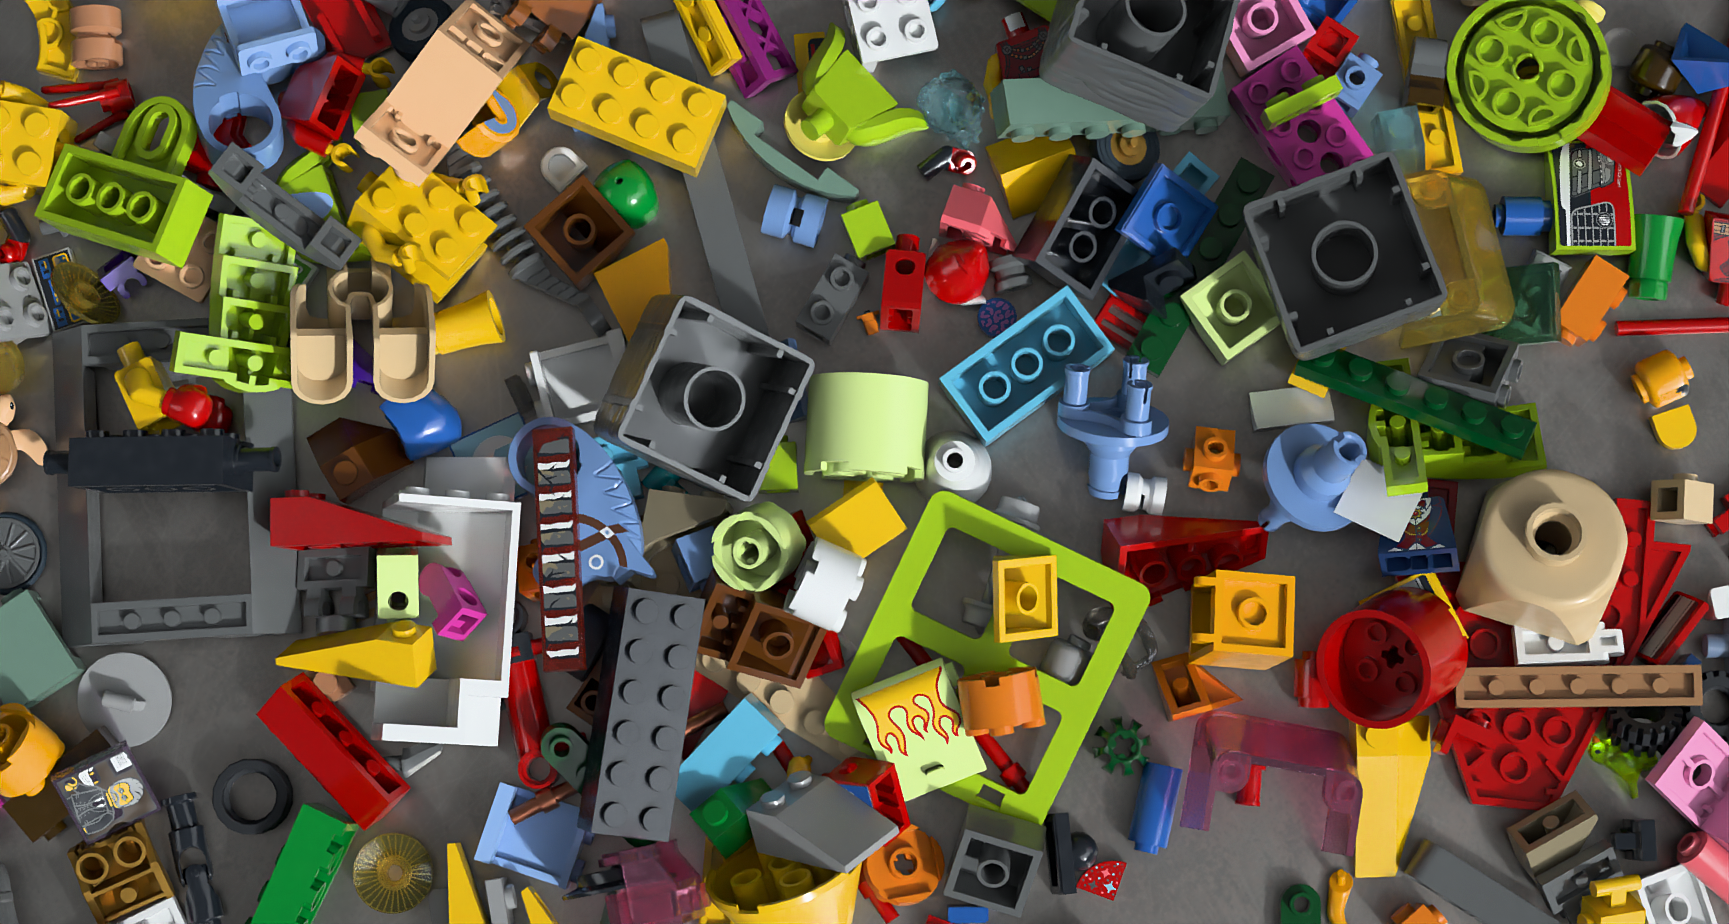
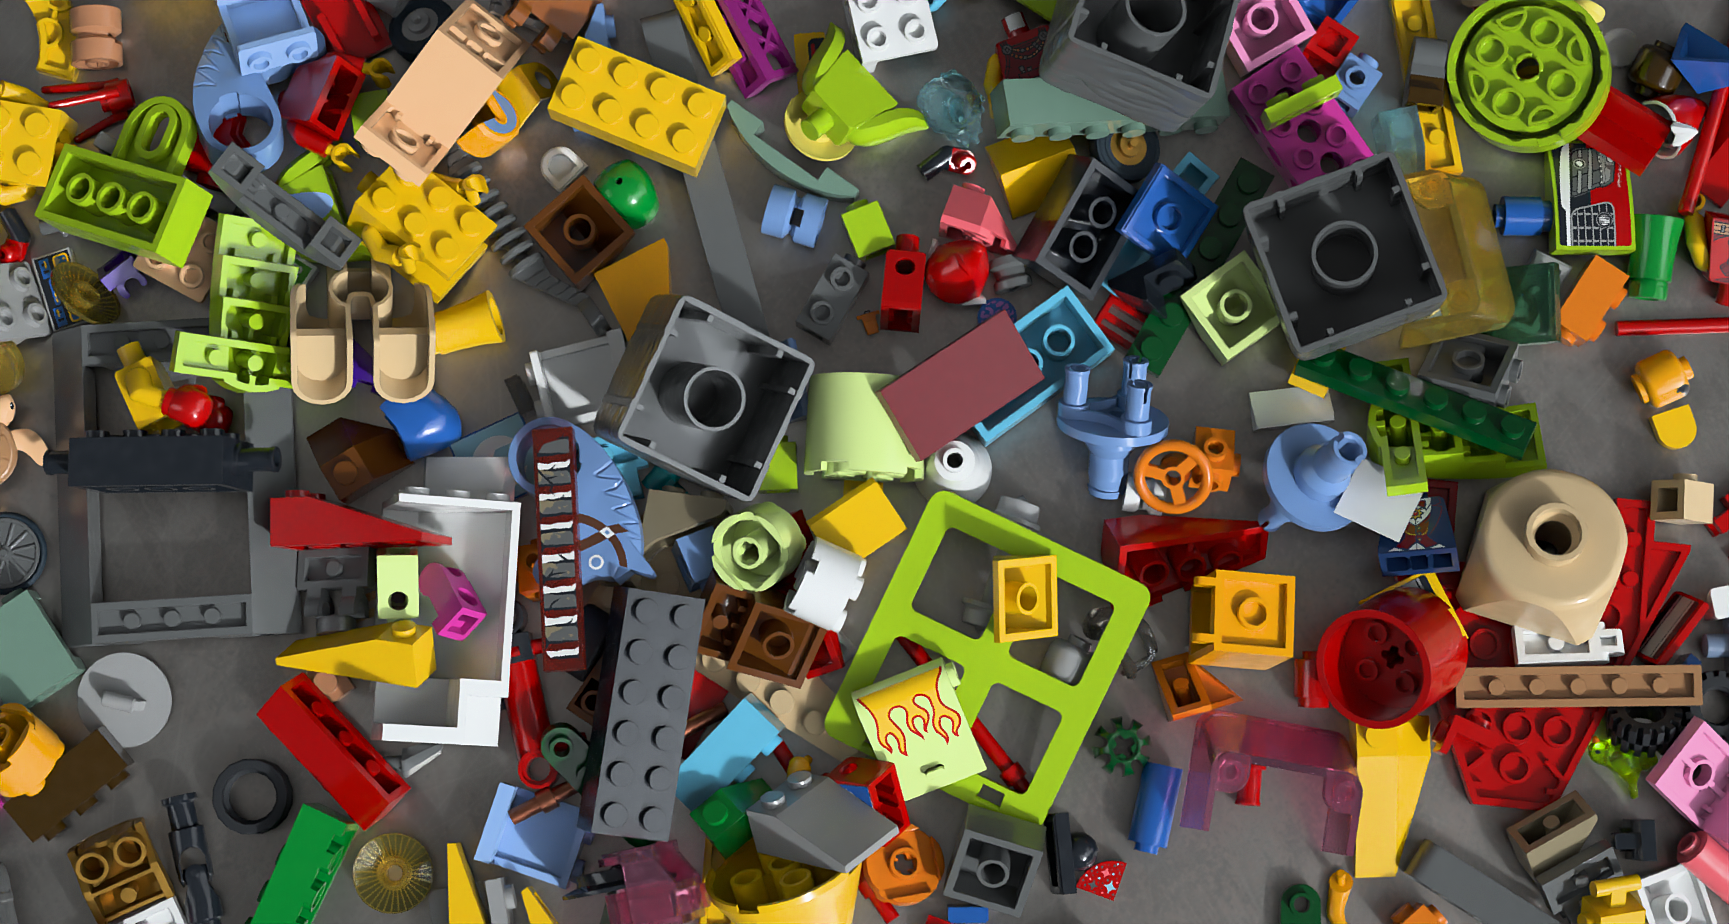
(106, 792): tile -> none
(960, 385): none -> dark red tile
(1000, 701): orange brick -> none
(1173, 462): none -> orange piece

